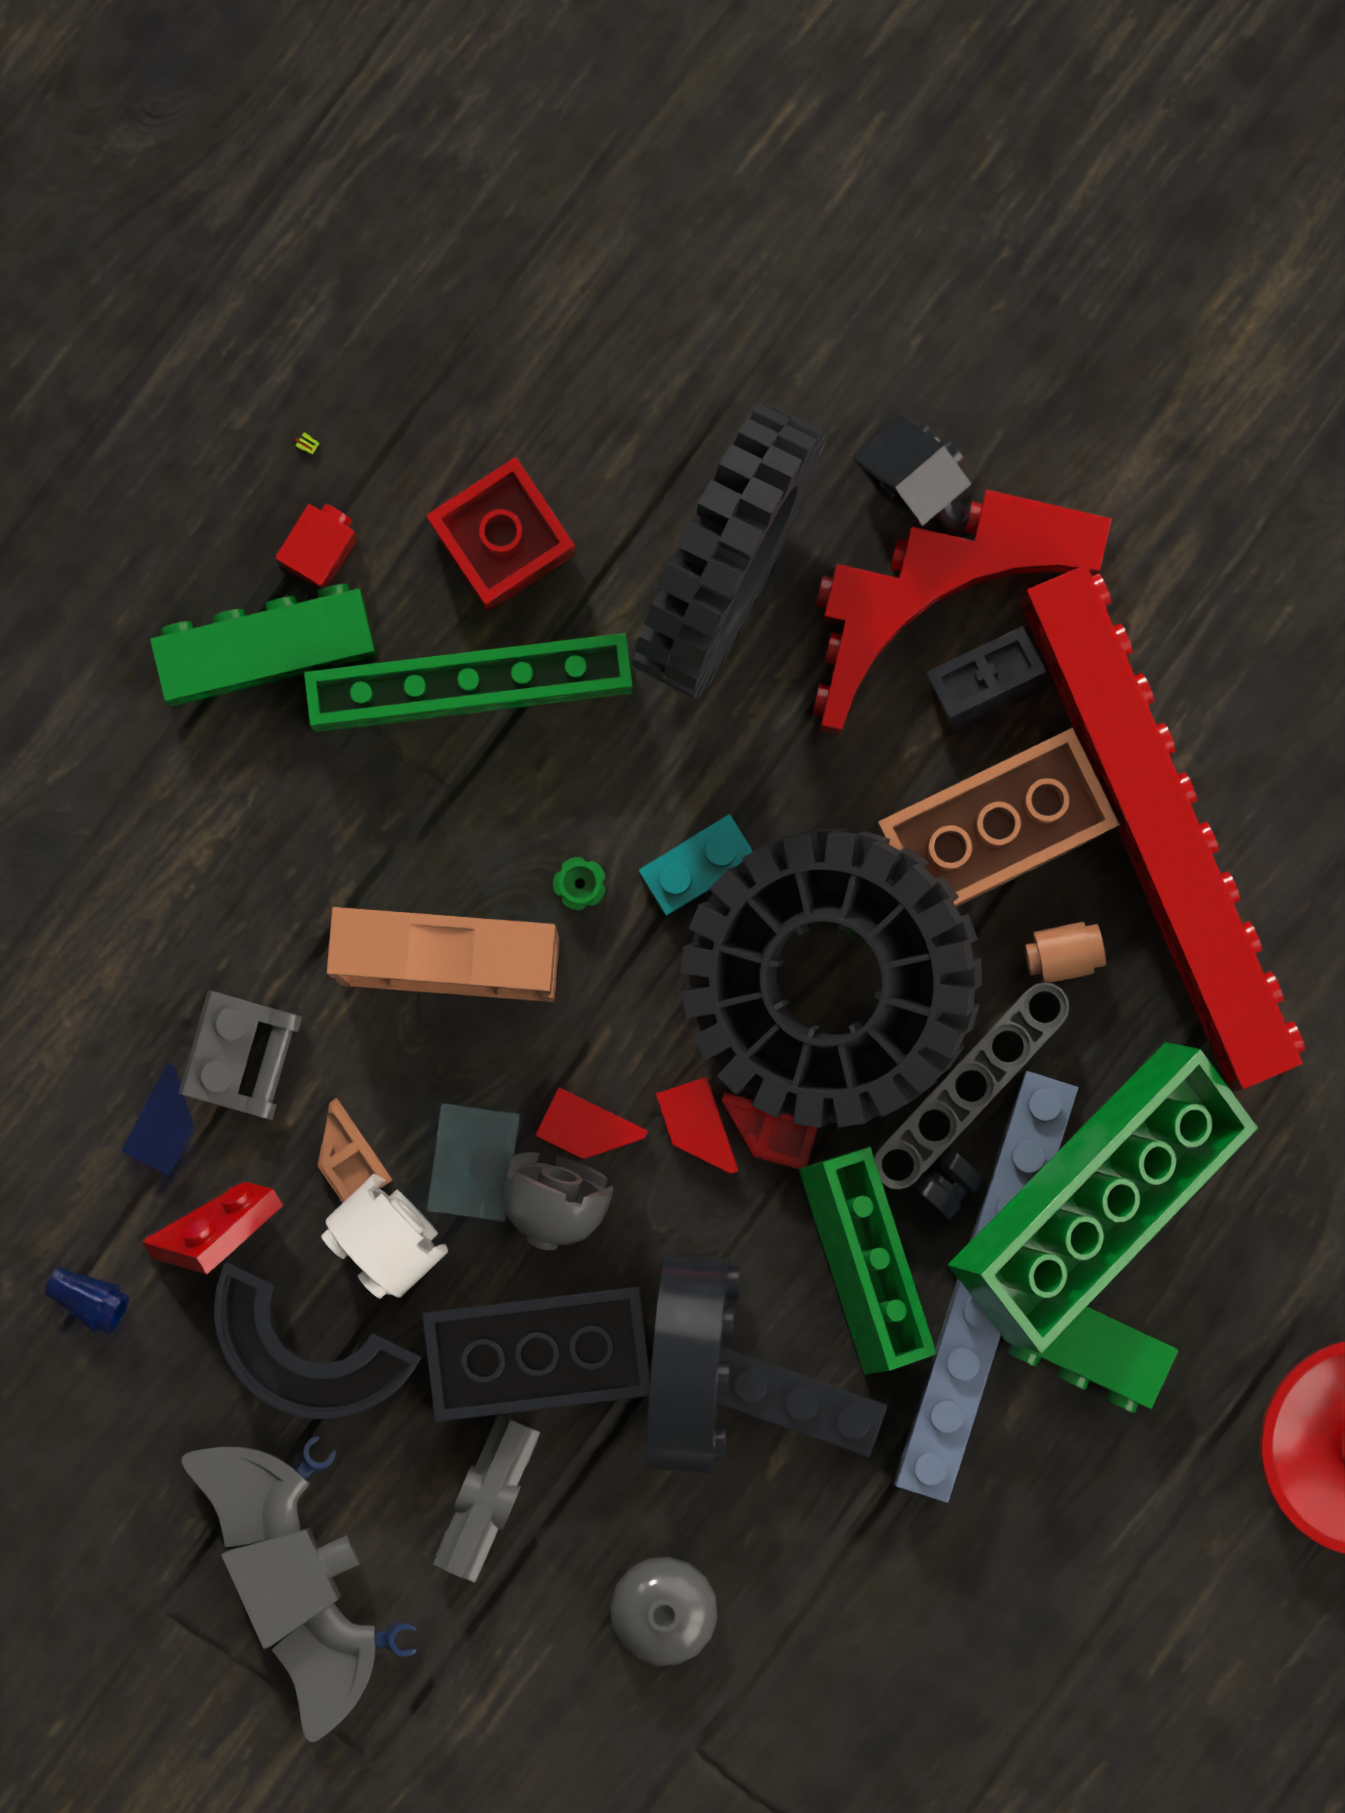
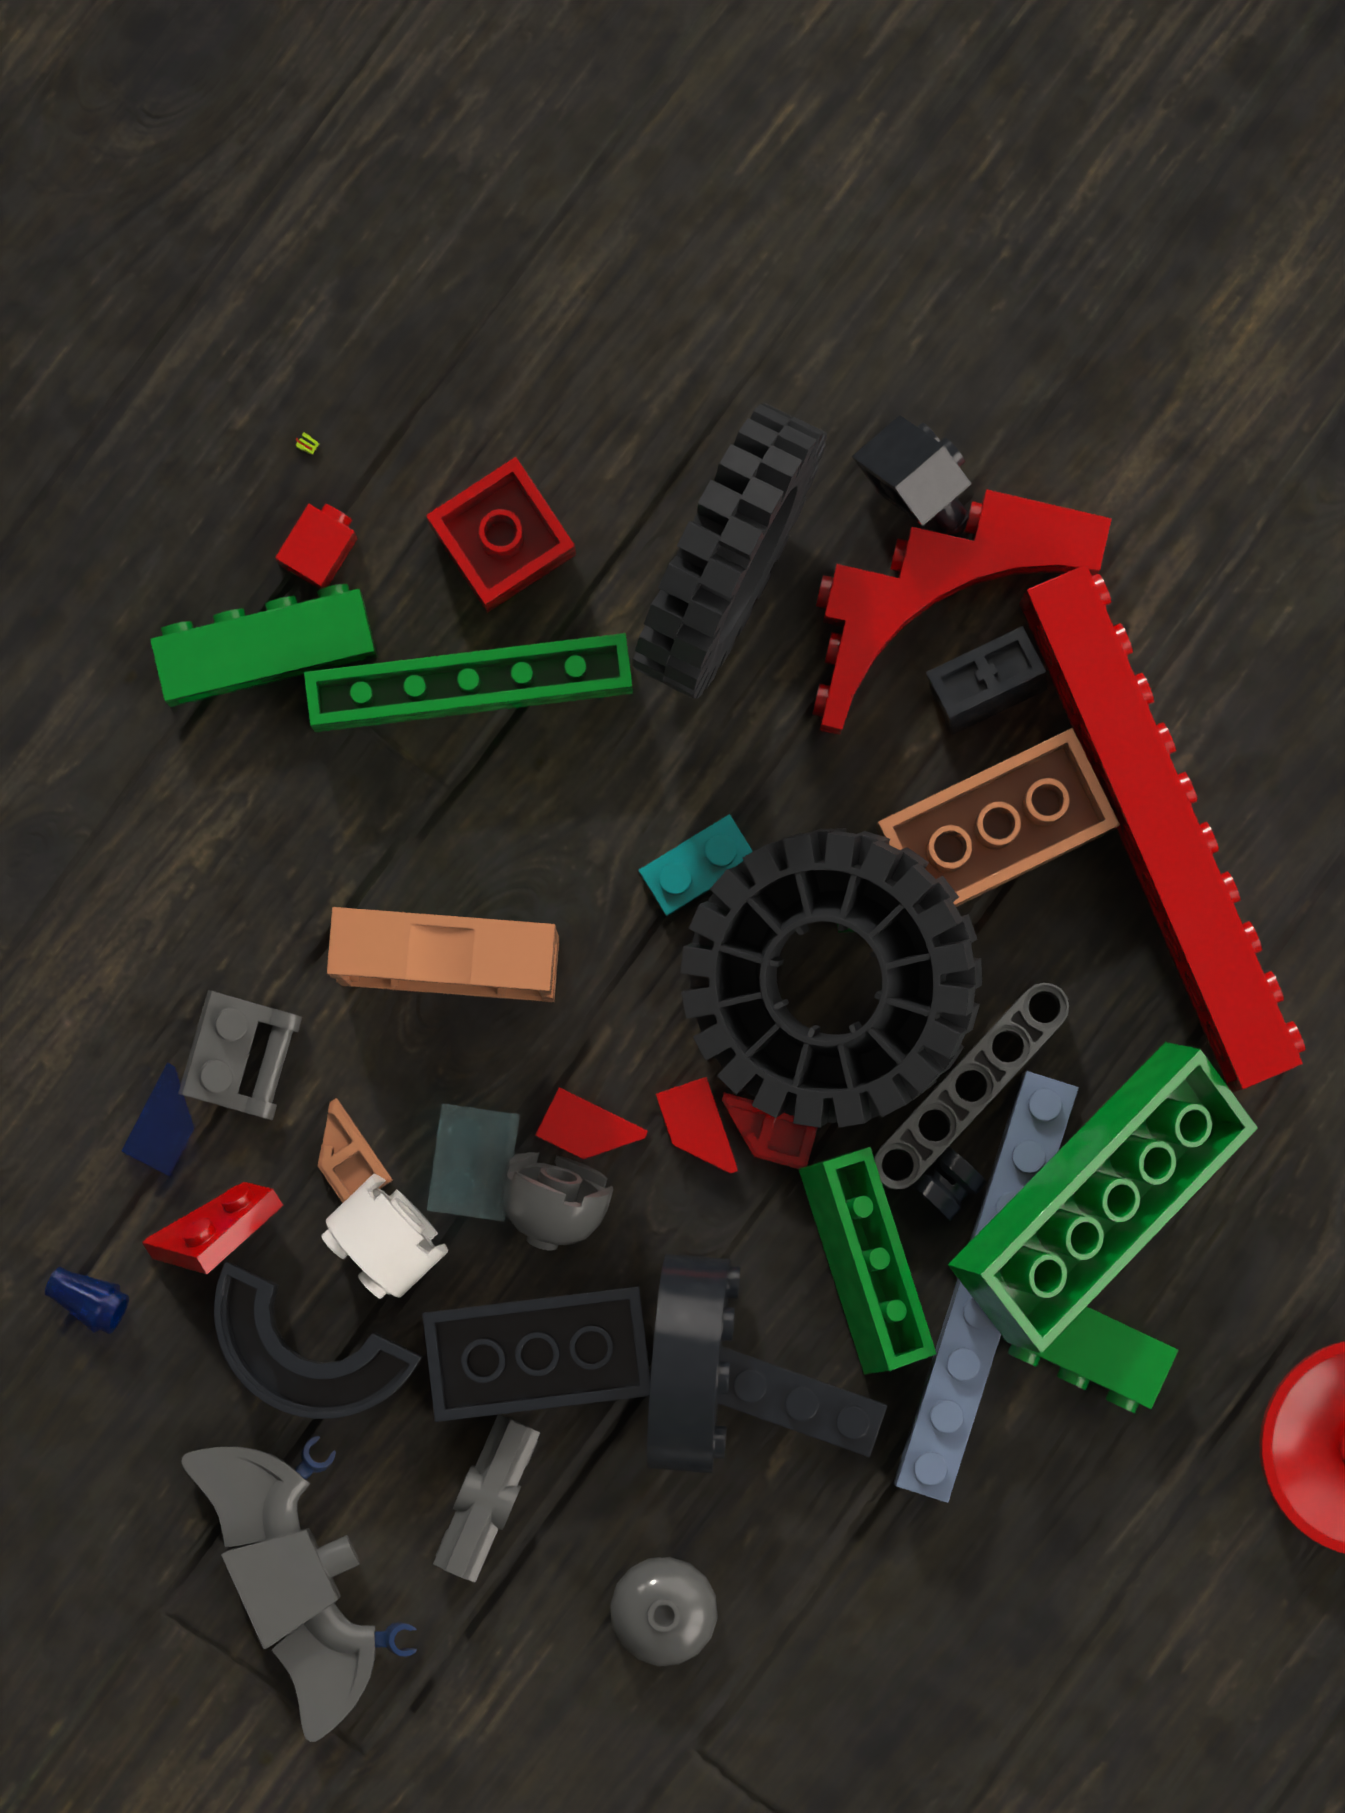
(575, 869): green plate -> none
(1065, 952): nougat brick -> none

